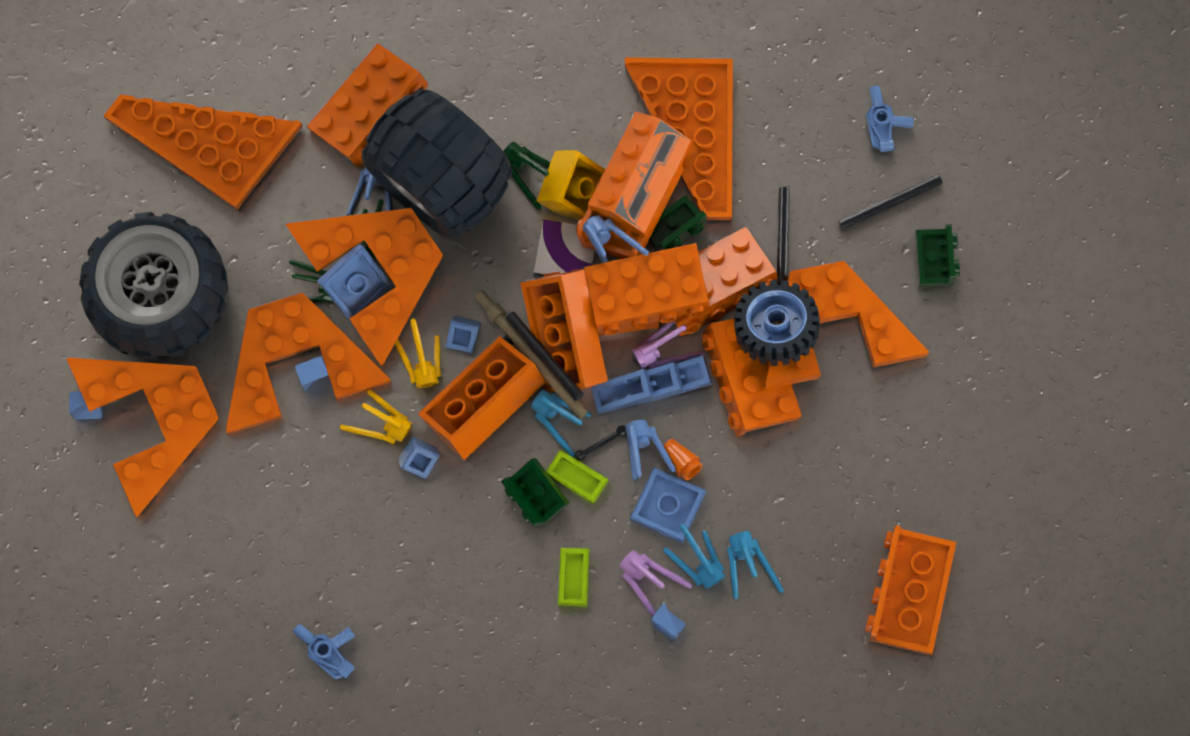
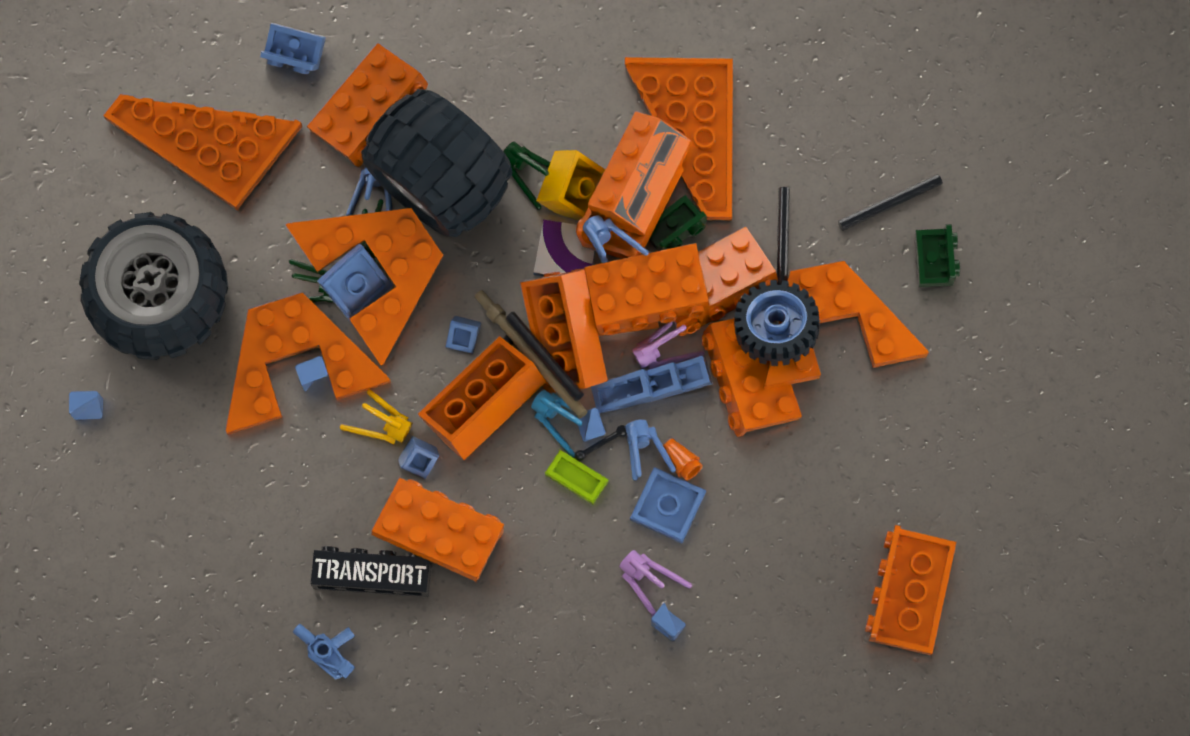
(178, 405): orange wing -> none
(293, 48): none -> medium blue bracket
(370, 572): none -> black brick
(424, 374): yellow plant -> none
(438, 528): none -> orange bracket
(535, 493): dark green bracket -> none
(573, 577): lime tile -> none
(591, 425): none -> medium blue slope
(709, 571): dark azure plant -> none
(744, 547): dark azure plant -> none
(881, 120): medium blue piece -> none

